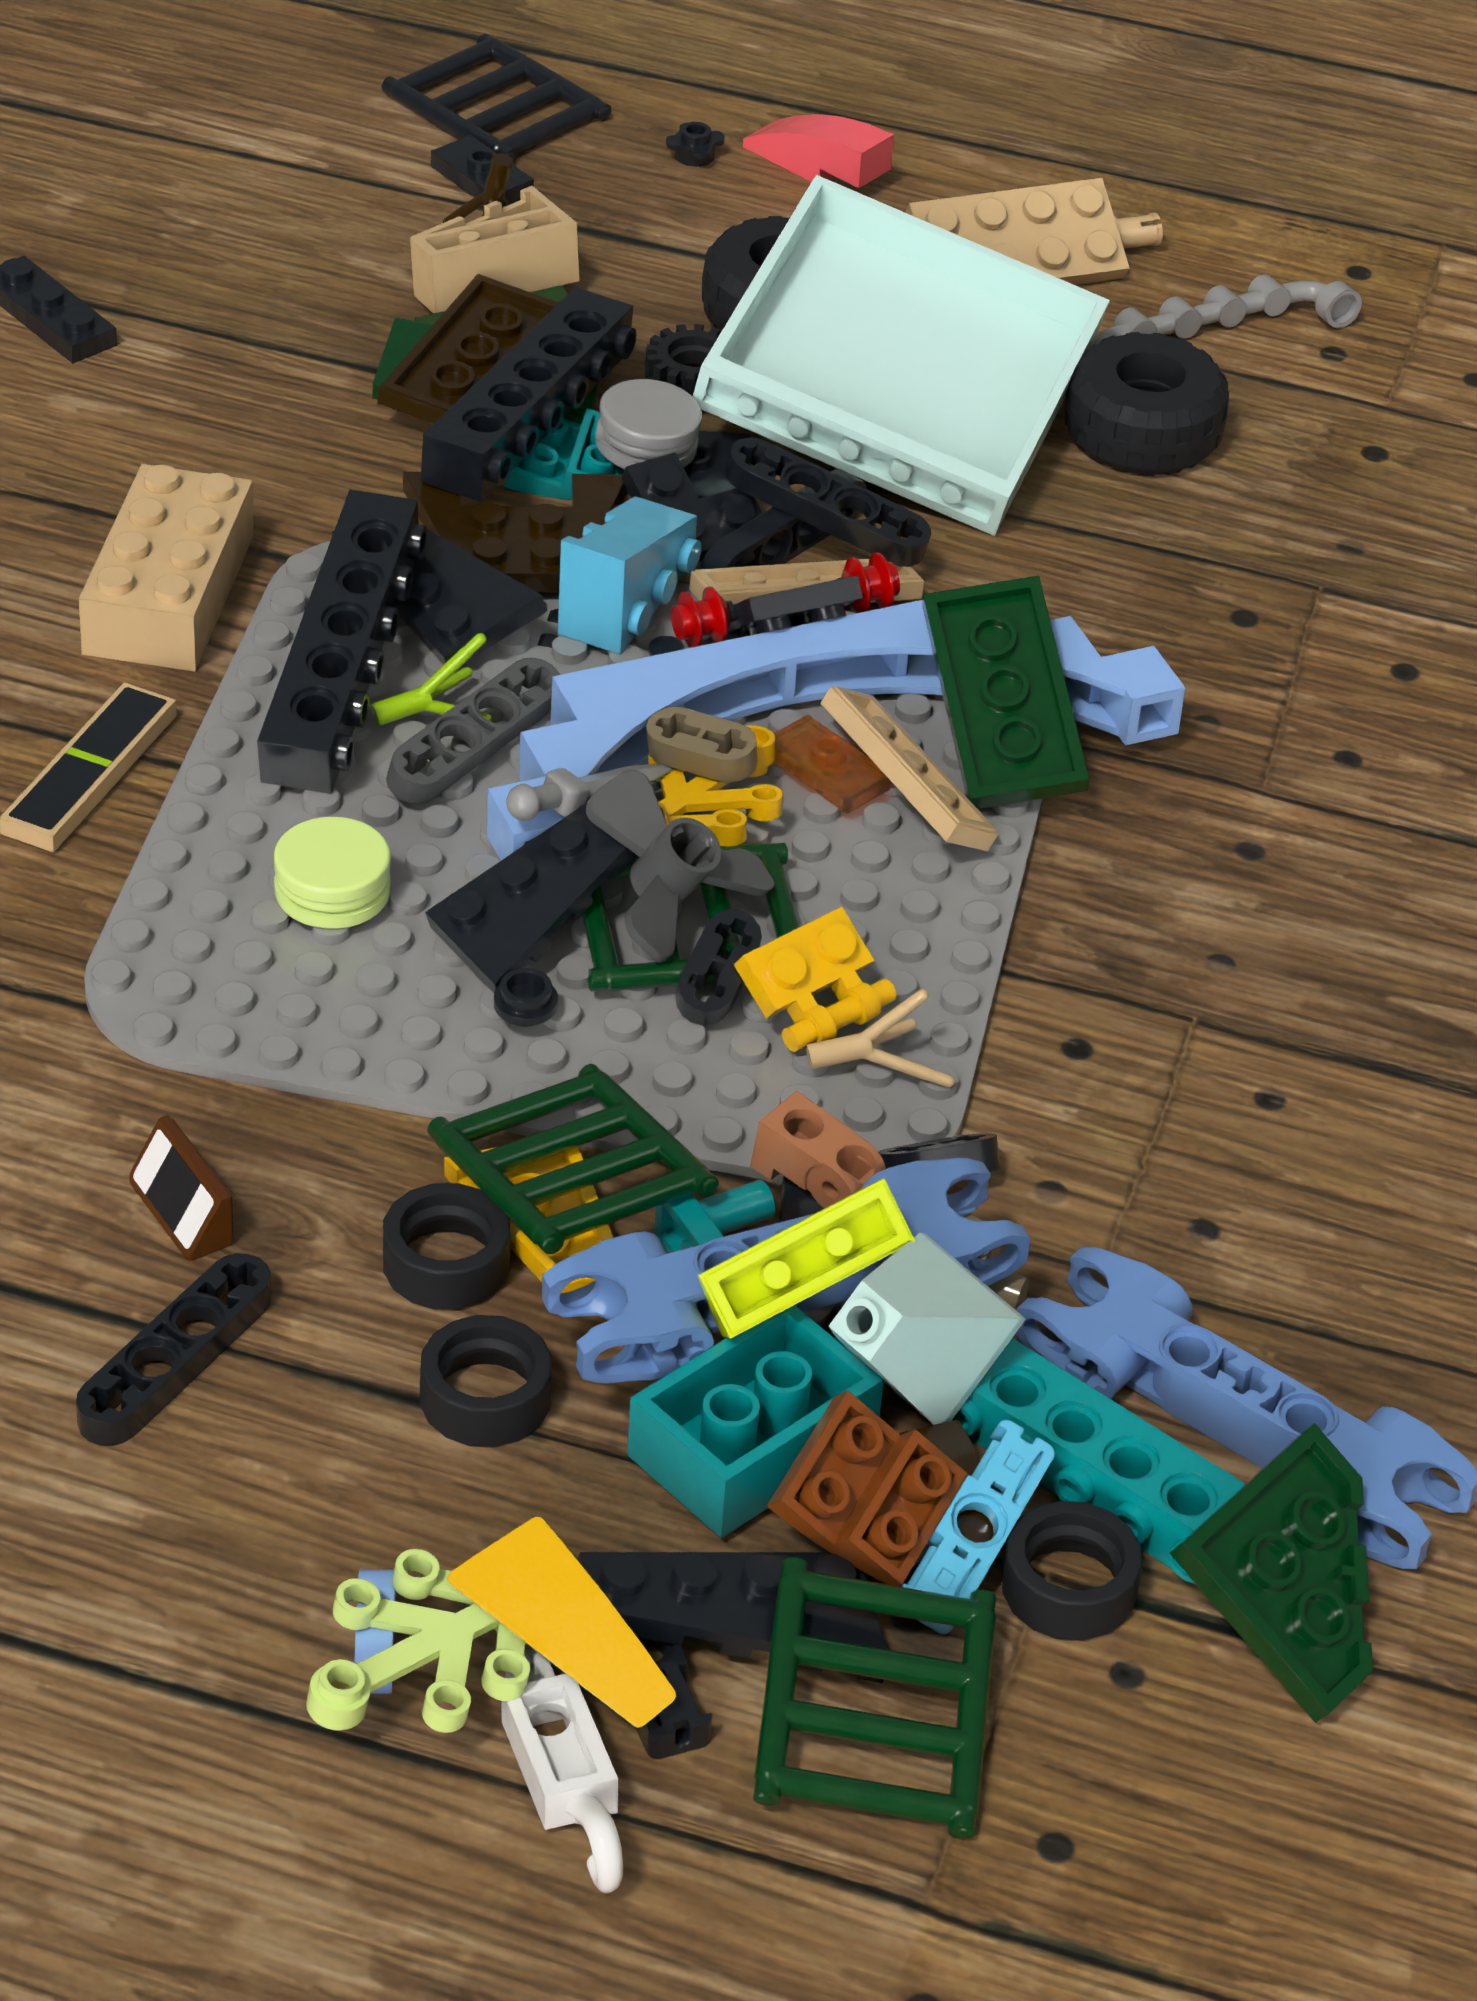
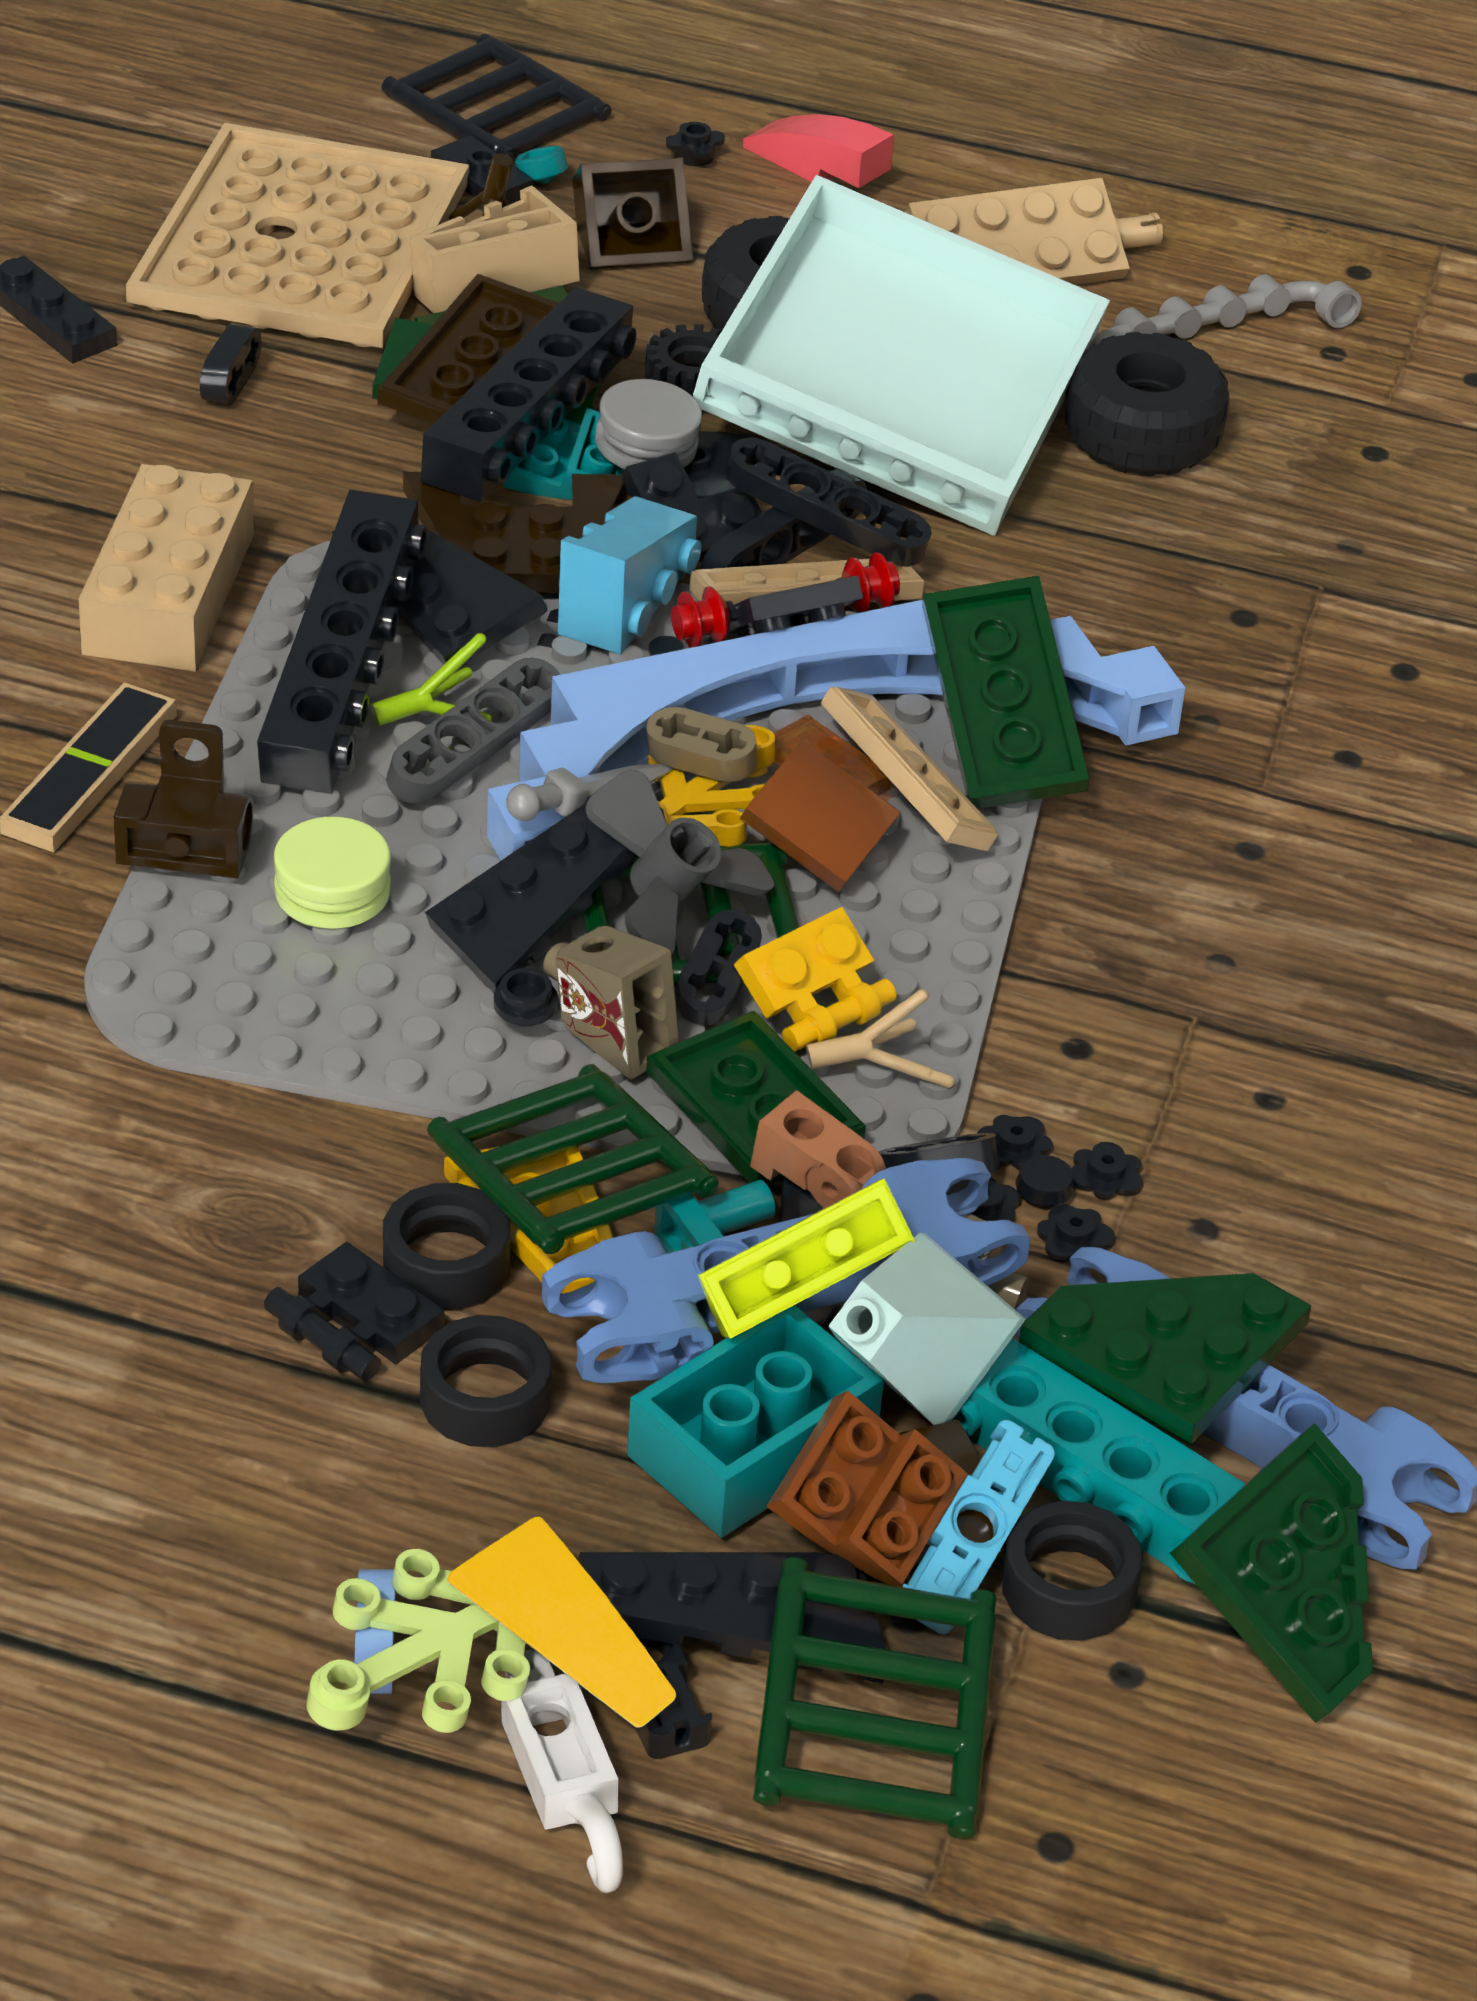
(167, 1343): black beam -> none
(183, 1192): slope -> none
(187, 816): none -> dark brown piece
(230, 364): none -> black beam
(350, 246): none -> tan plate
(369, 1304): none -> black plate
(543, 163): none -> teal tile
(616, 995): none -> dark tan torso
(633, 213): none -> dark brown slope
(734, 1079): none -> dark green tile
(820, 815): none -> dark orange slope
(1051, 1182): none -> black plant
(1168, 1344): none -> dark green plate

